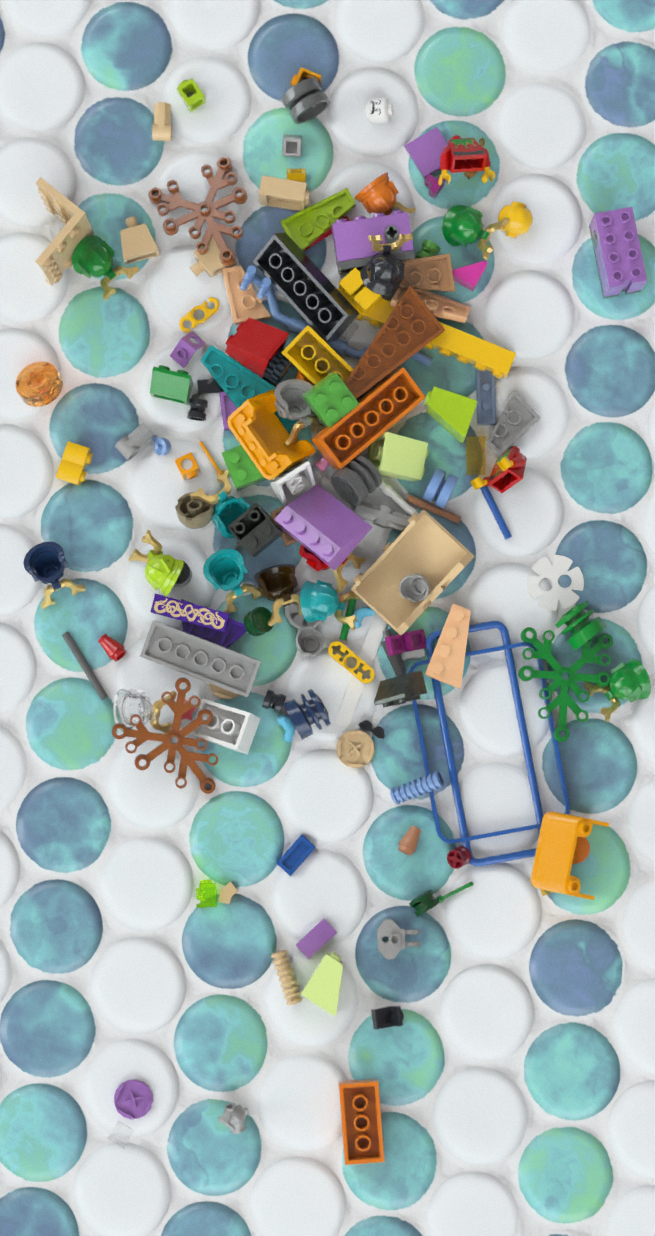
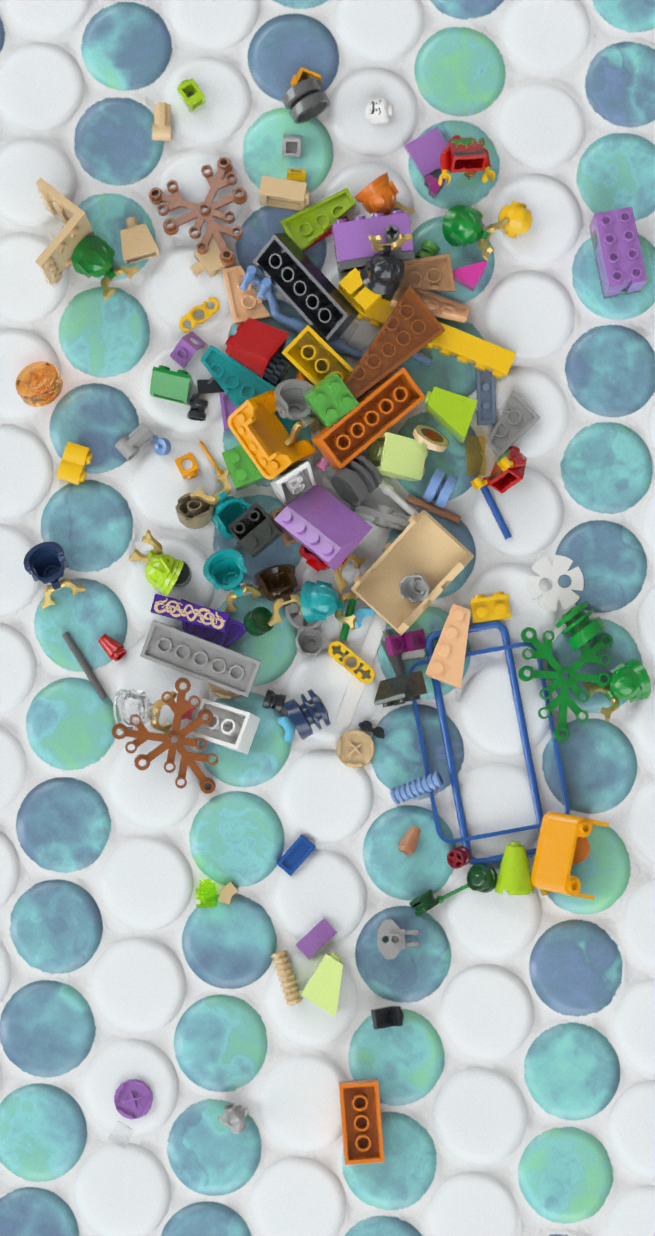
(433, 438): none -> tan tile
(482, 878): none -> dark green wheel
(490, 608): none -> yellow bracket
(514, 871): none -> lime cone

